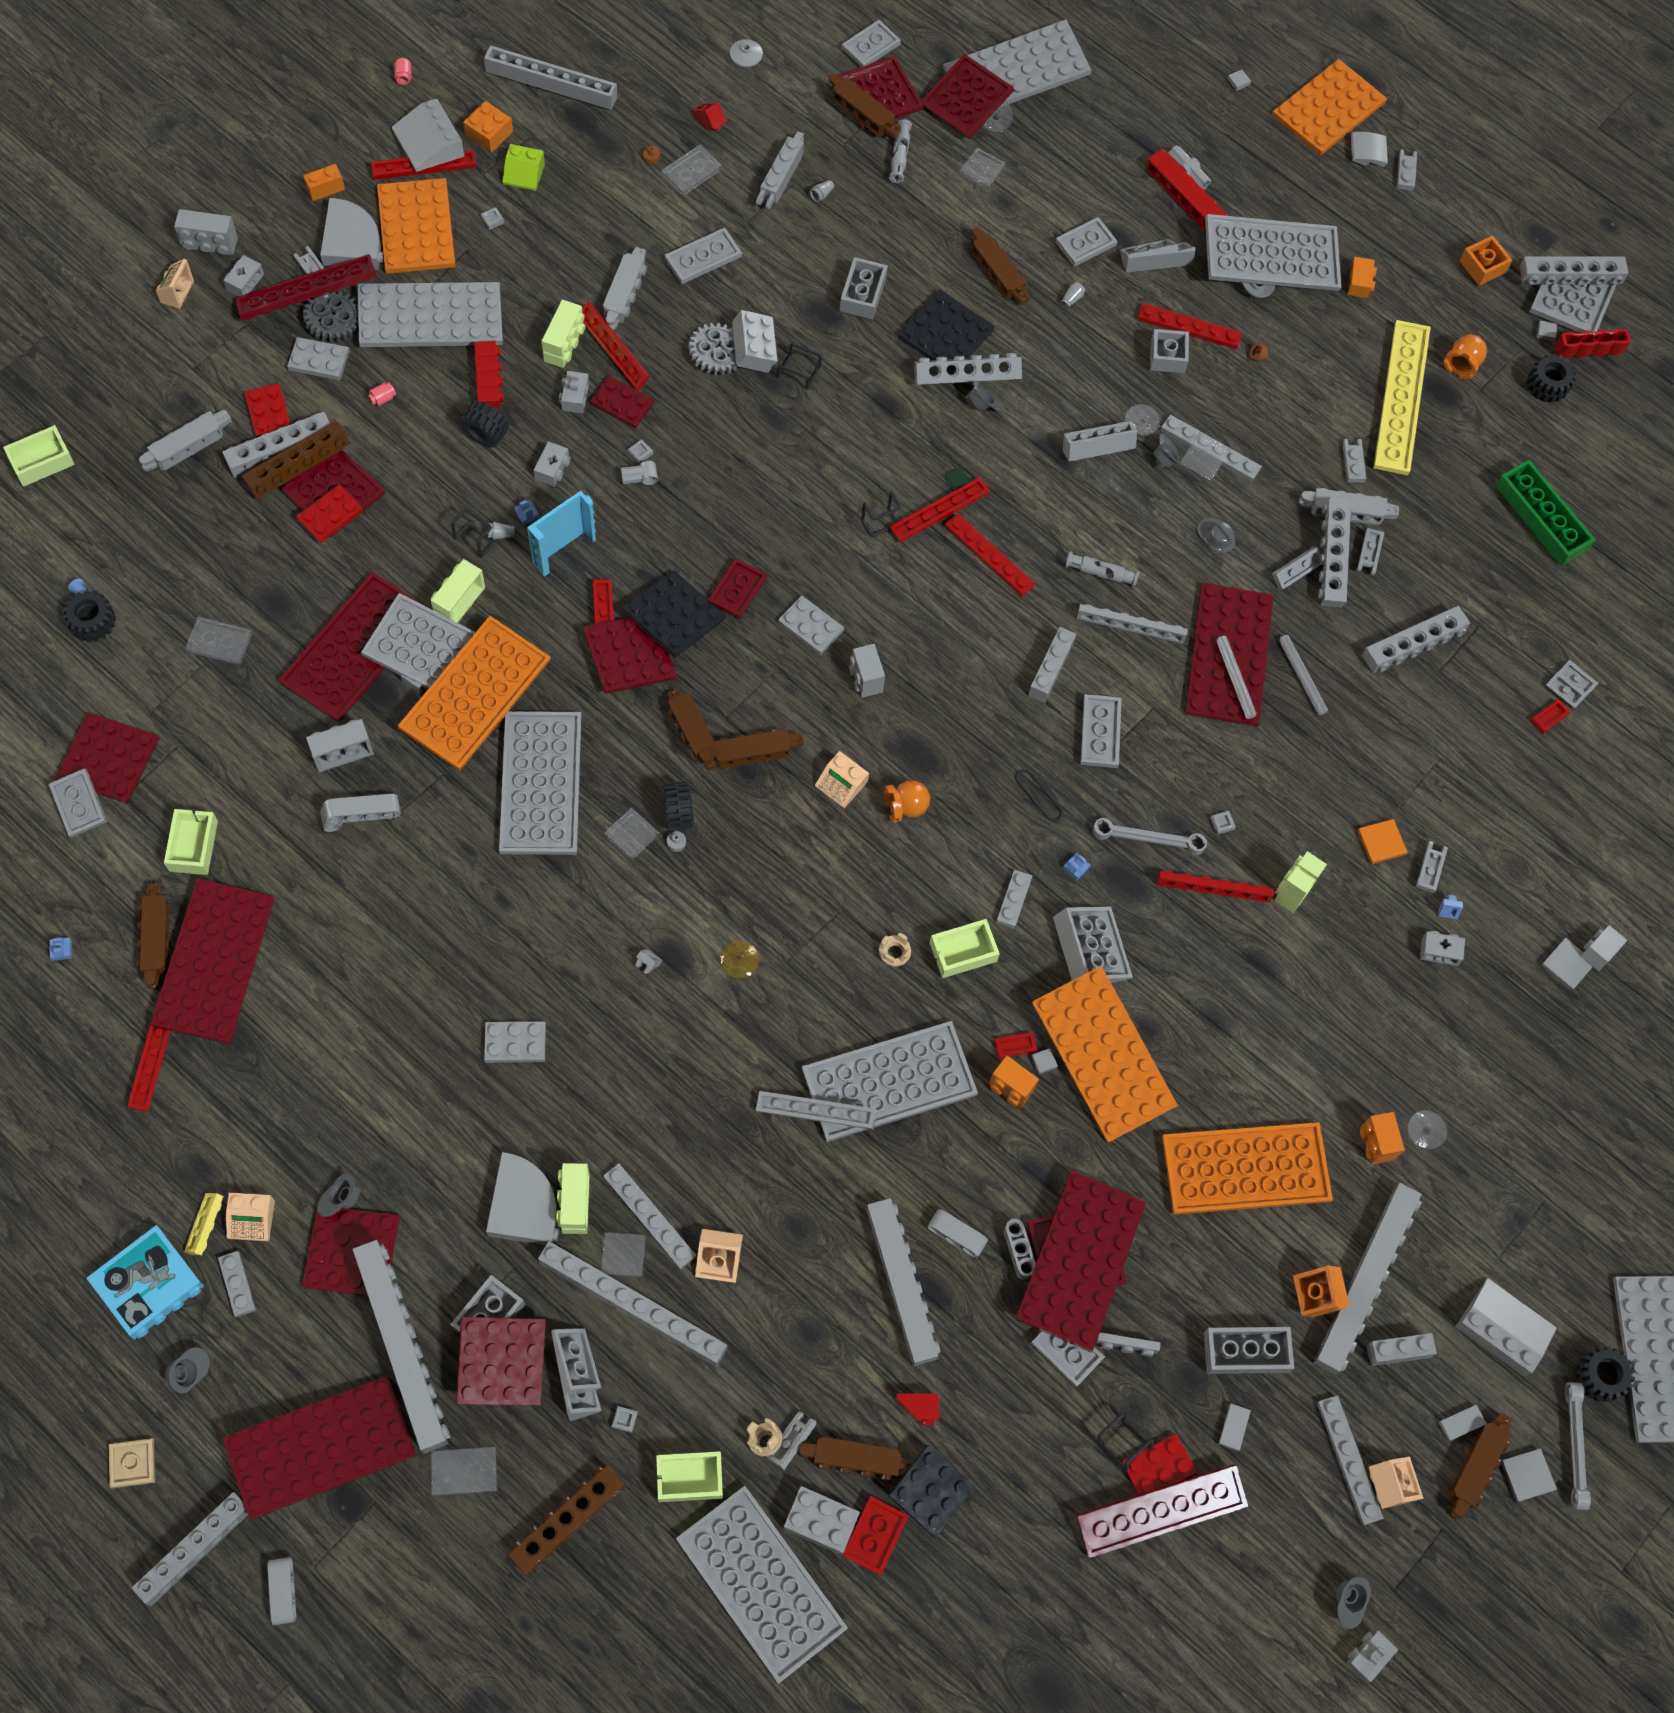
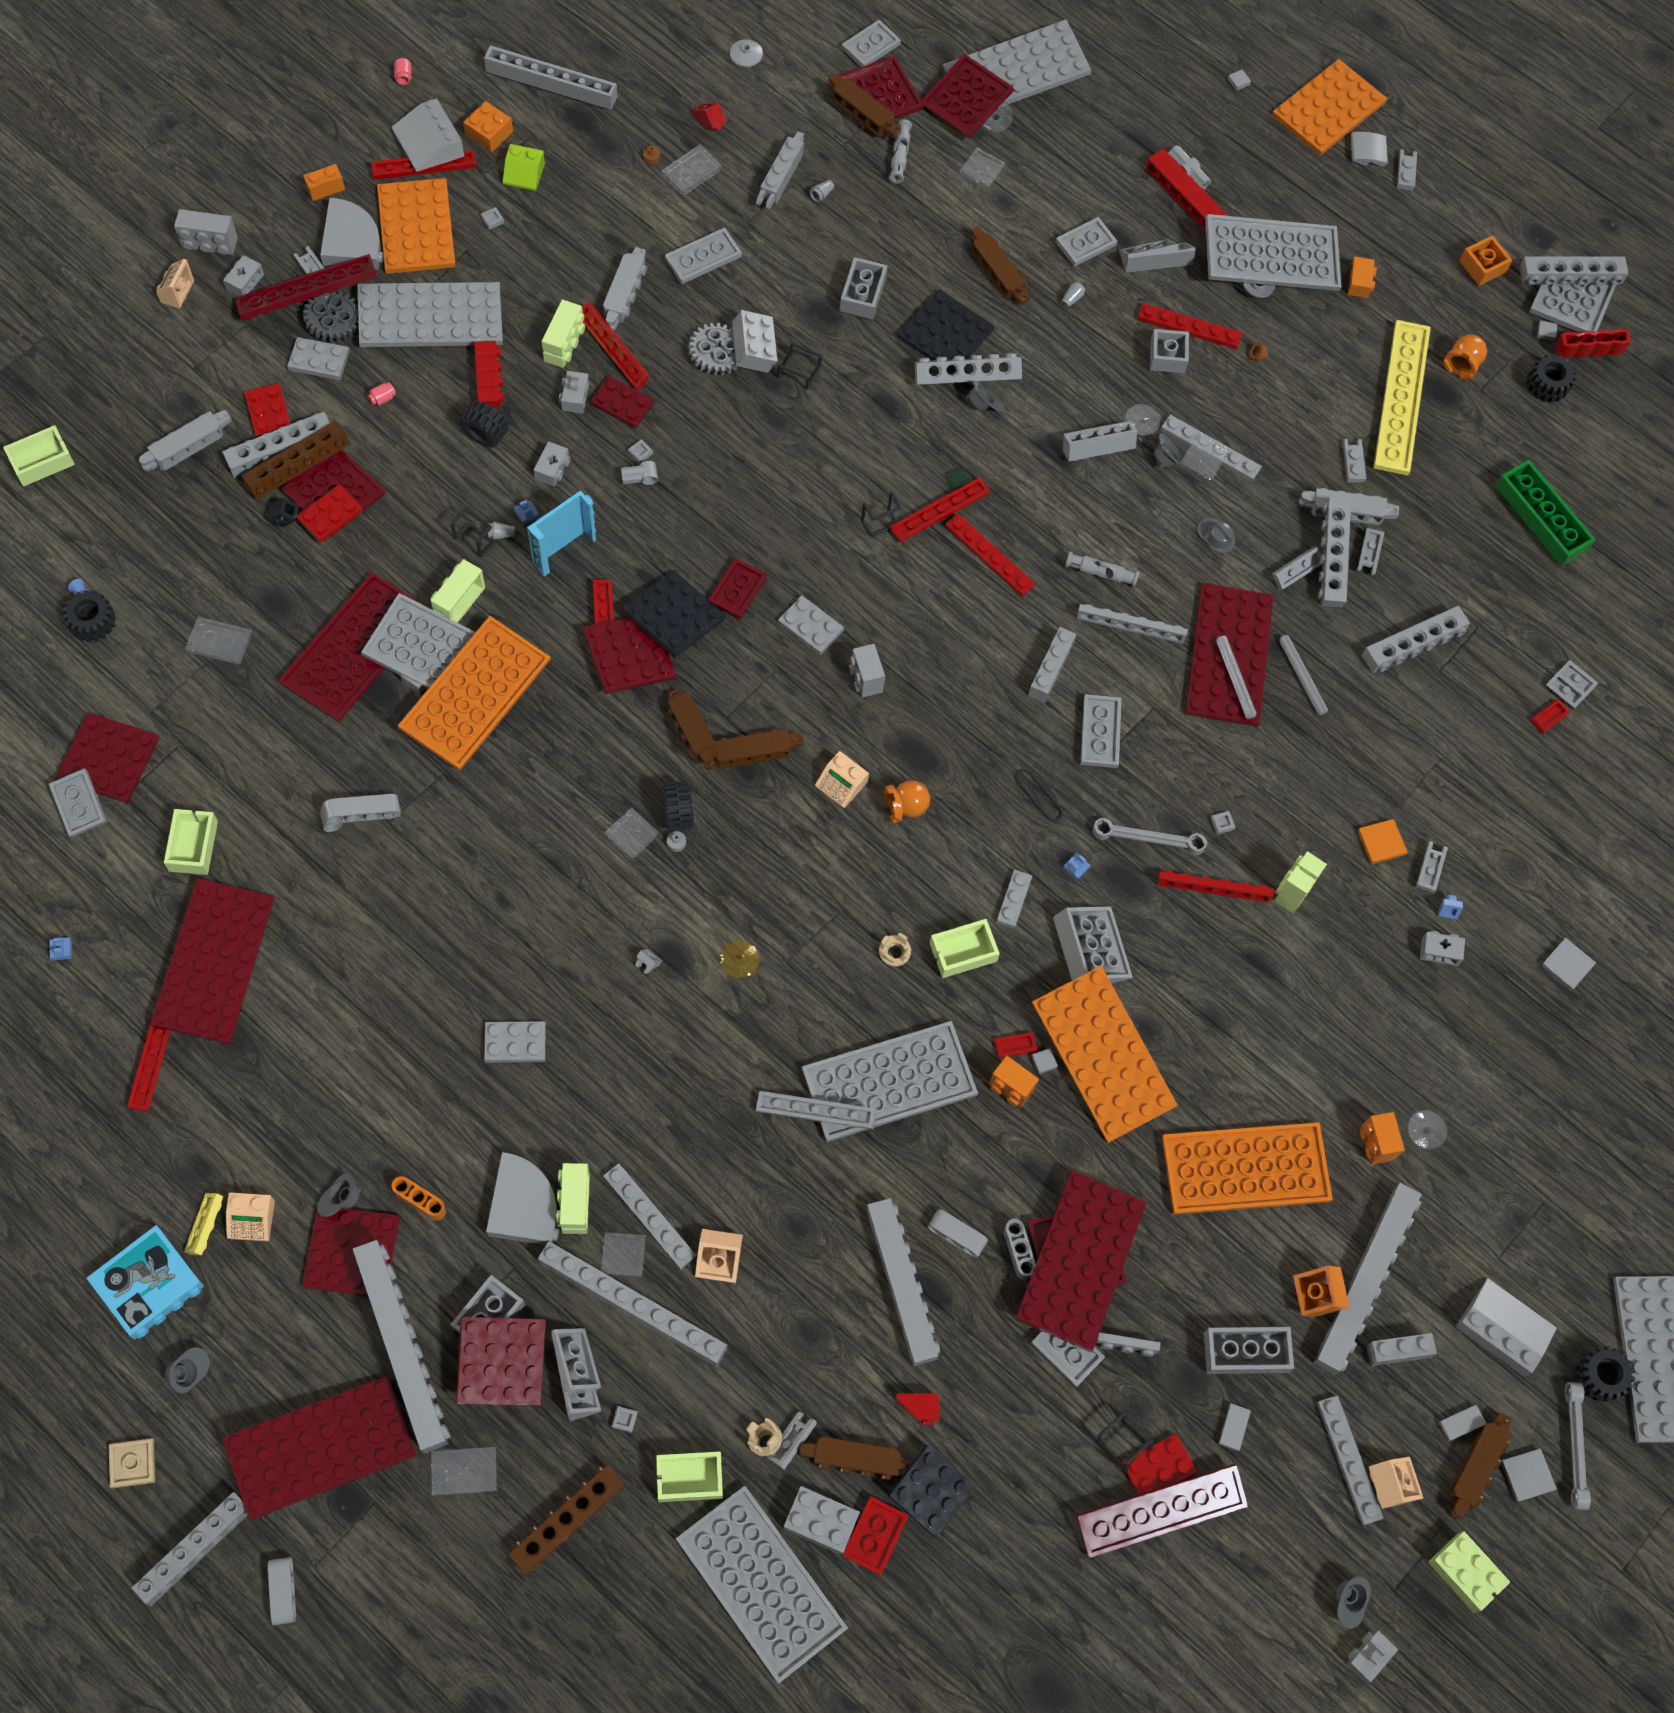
(154, 936): reddish brown hinge -> none
(237, 1284): light grey plate -> none
(283, 512): none -> black brick
(340, 745): light grey brick -> none
(412, 1191): none -> orange beam
(540, 783): light grey plate -> none
(1469, 1572): none -> yellowish green piece
(1604, 947): light grey brick -> none

